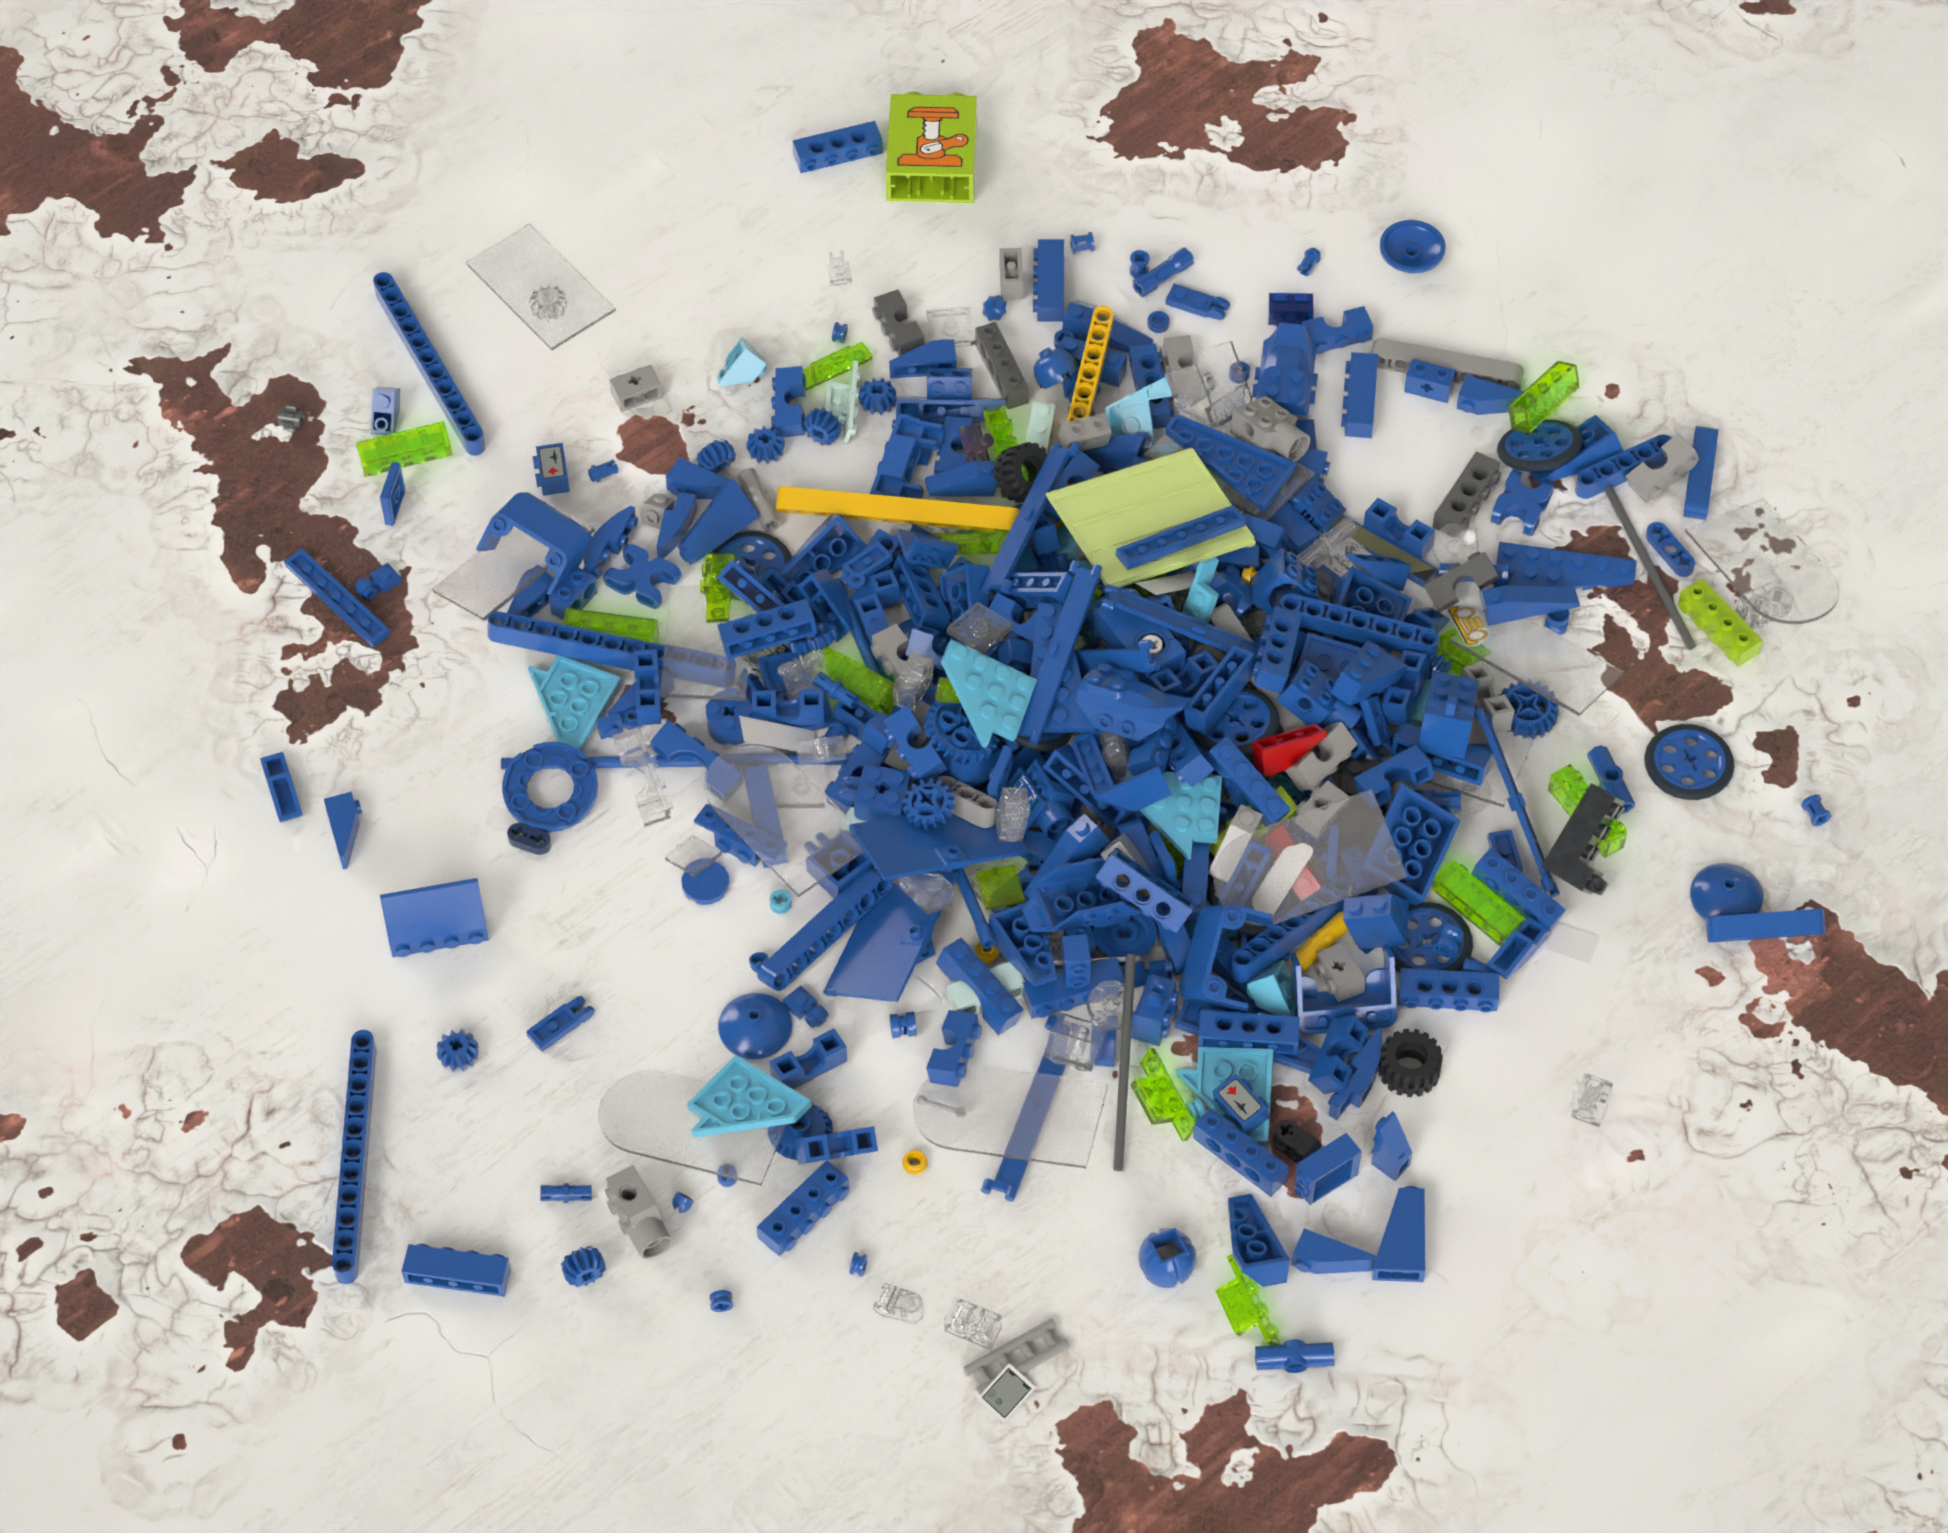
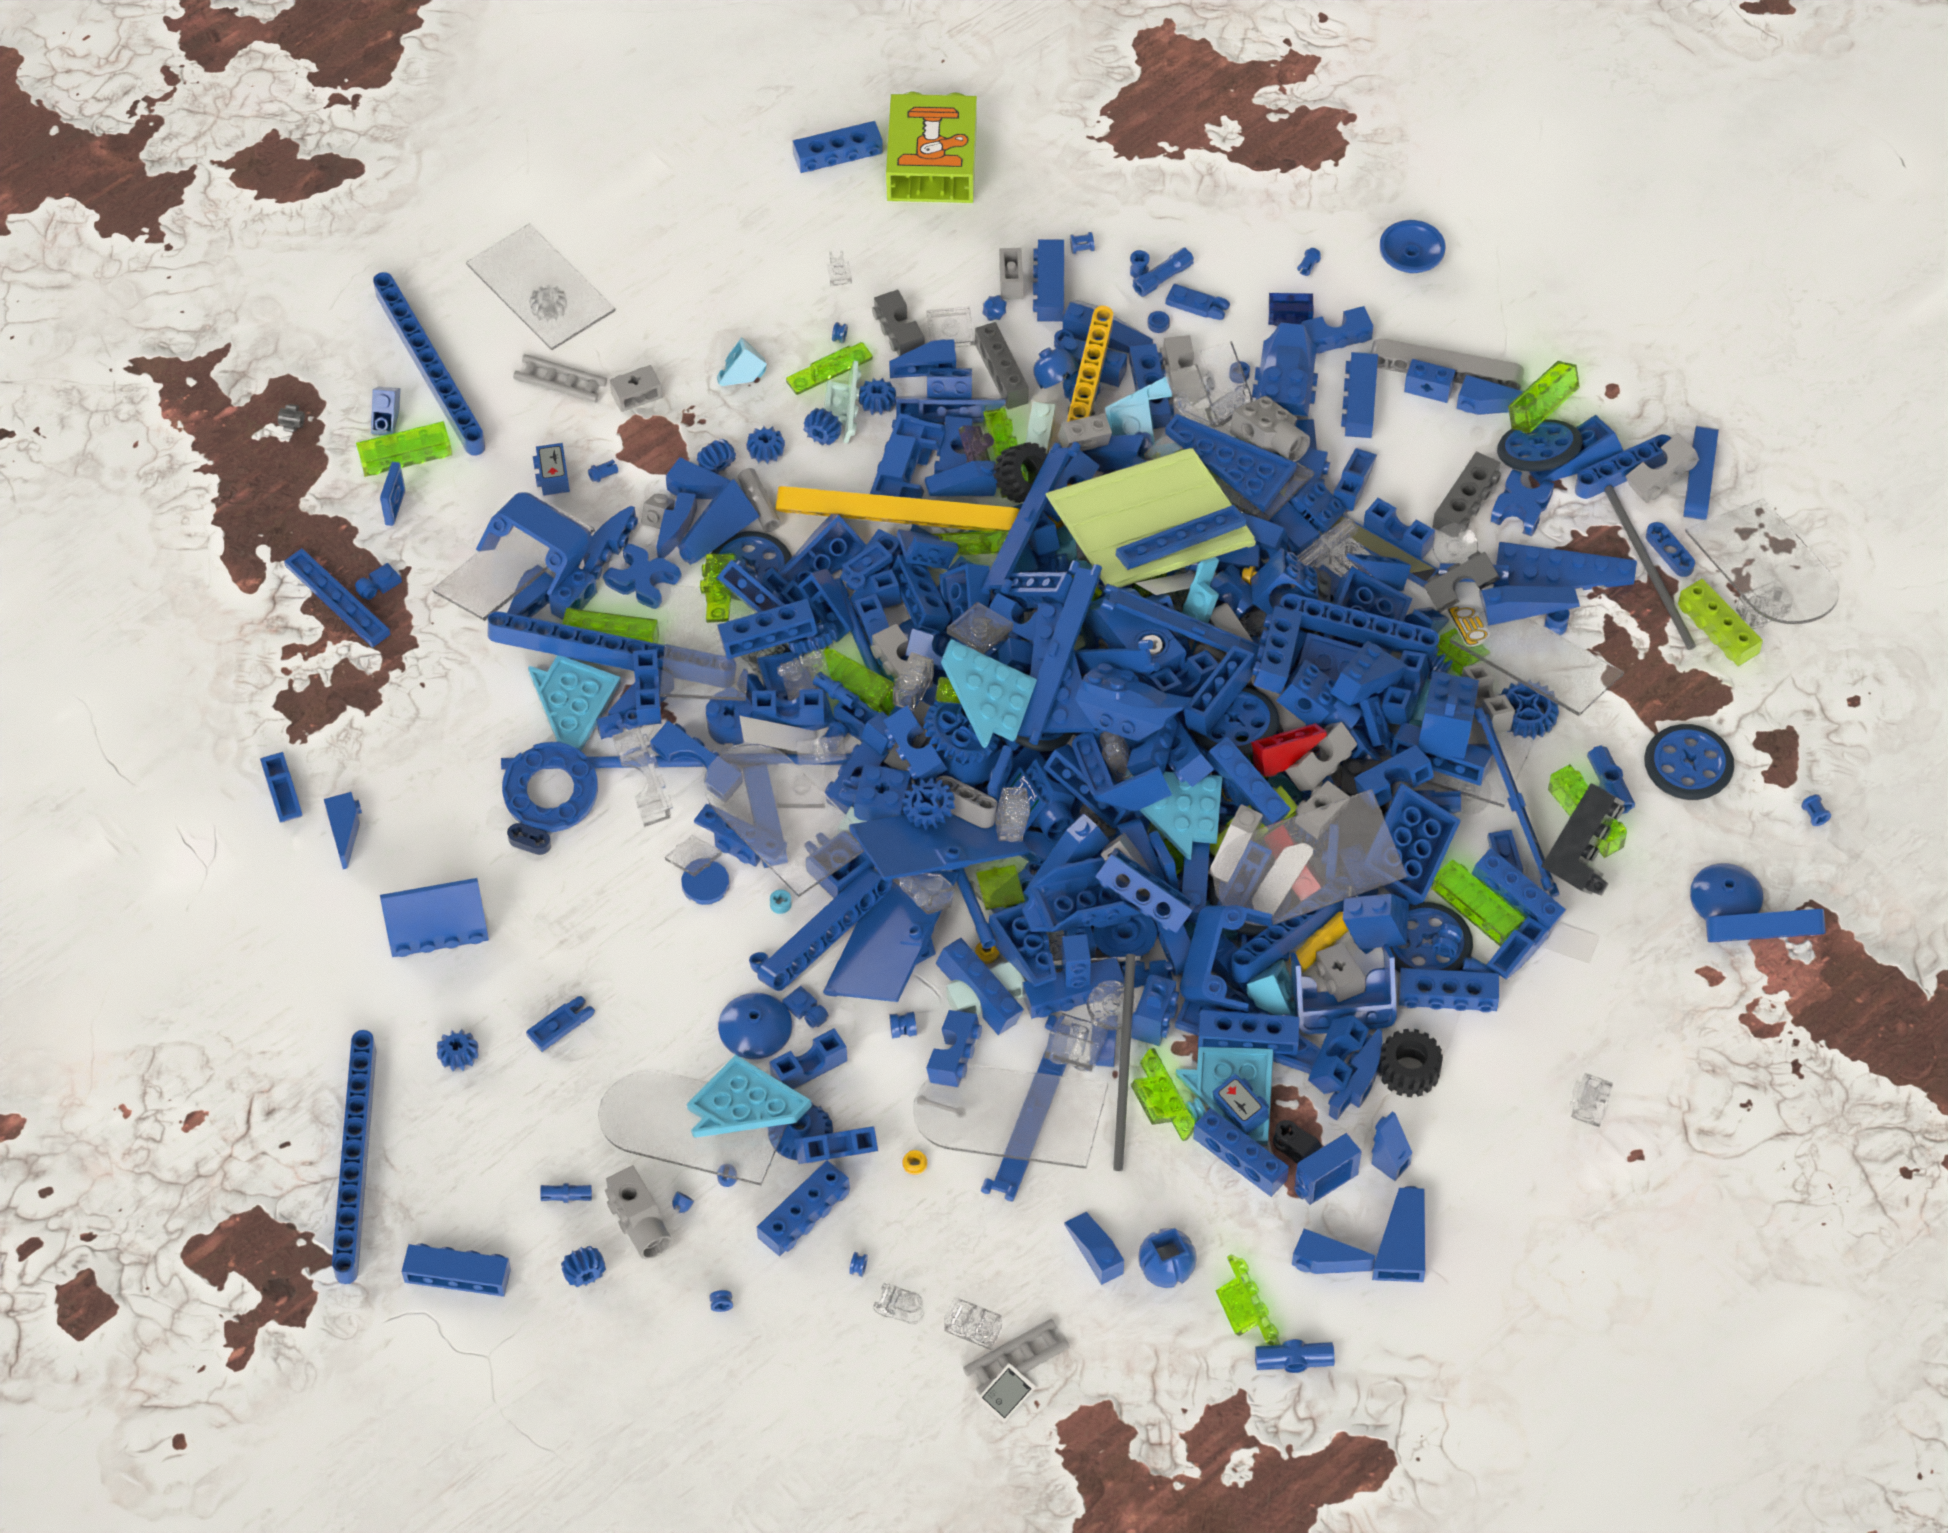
(566, 388): none -> light grey bar
(788, 385): blue arch -> none
(1096, 1247): none -> blue slope
(1255, 1243): blue wedge -> none
(1354, 478): none -> blue slope

